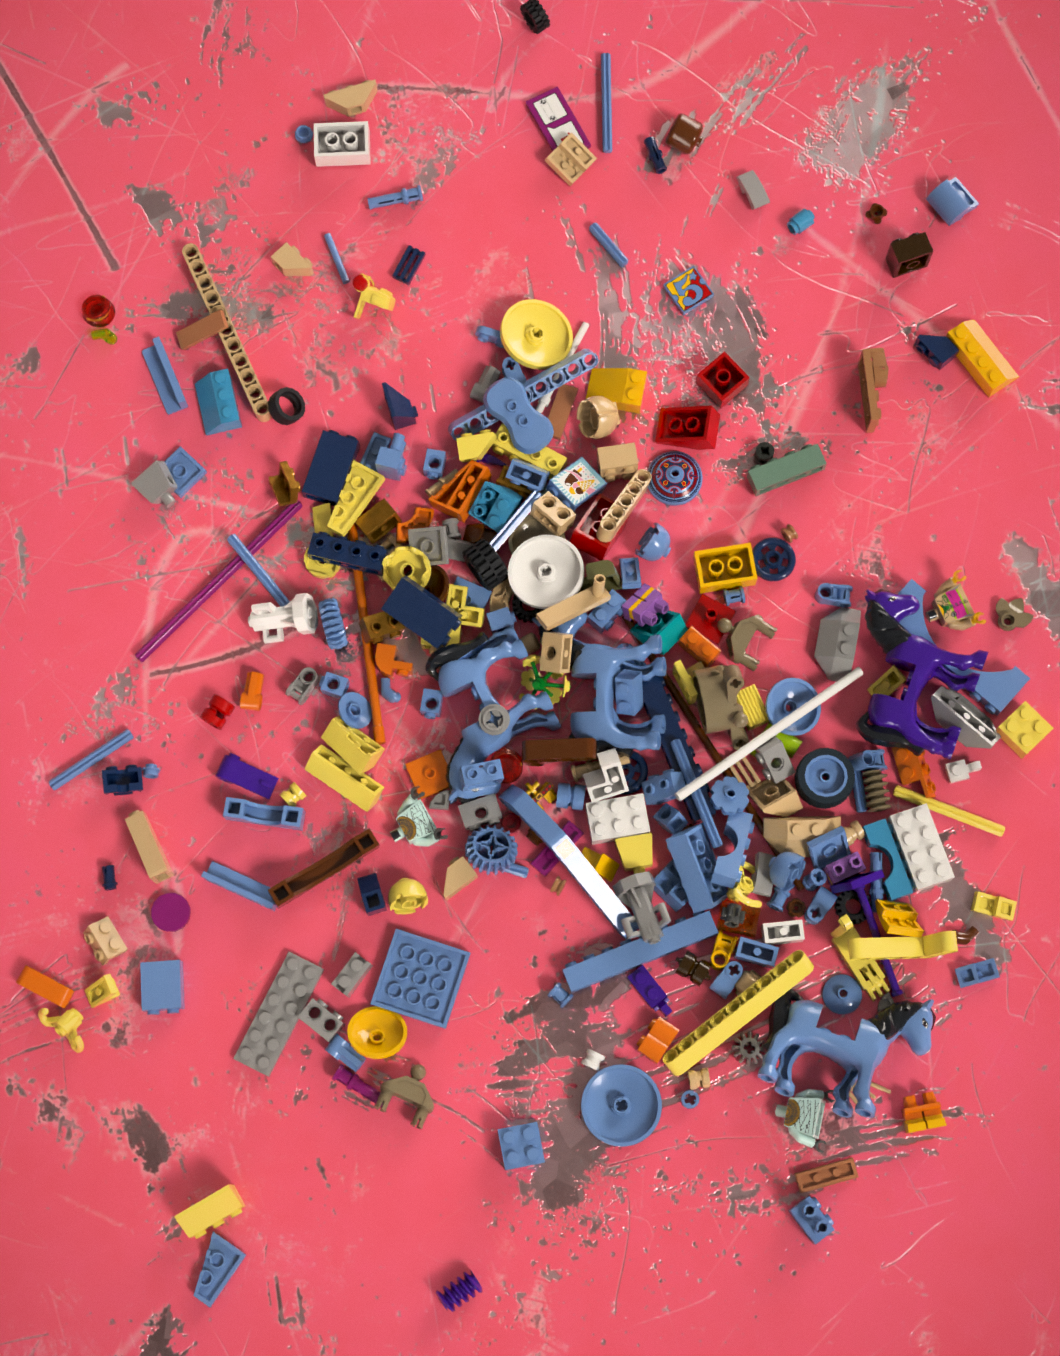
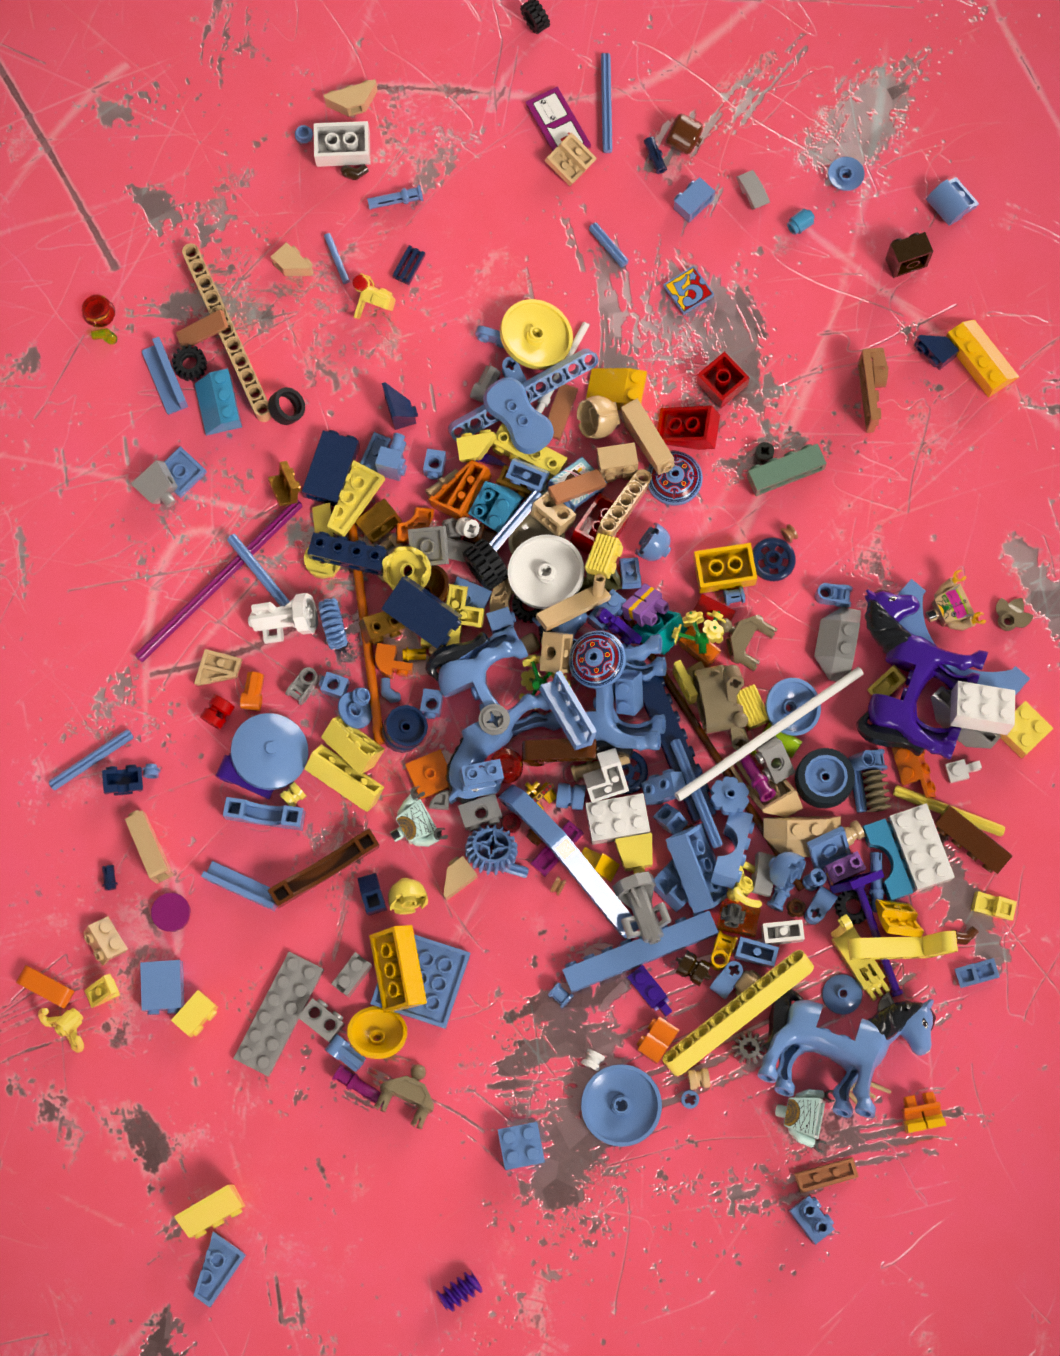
(186, 353): none -> black tyre
(195, 1014): none -> light yellow brick
(217, 668): none -> tan wing
(269, 751): none -> medium blue dish
(353, 173): none -> dark brown arm
(361, 696): none -> medium blue plate
(397, 968): none -> yellow slope
(412, 721): none -> dark blue wheel
(414, 654): none -> yellow pin
(465, 524): none -> white wheel
(568, 711): none -> medium blue fence
(576, 487): none -> nougat tile
(604, 555): none -> light yellow brick
(605, 668): none -> dish
(618, 626): none -> dark purple hinge
(647, 437): none -> tan slope
(693, 199): none -> medium blue brick
(712, 630): none -> light yellow plant
(759, 781): none -> magenta pin
(849, 167): none -> medium blue dish
(879, 209): reddish brown plate -> none
(973, 839): none -> reddish brown brick
(982, 708): none -> white brick

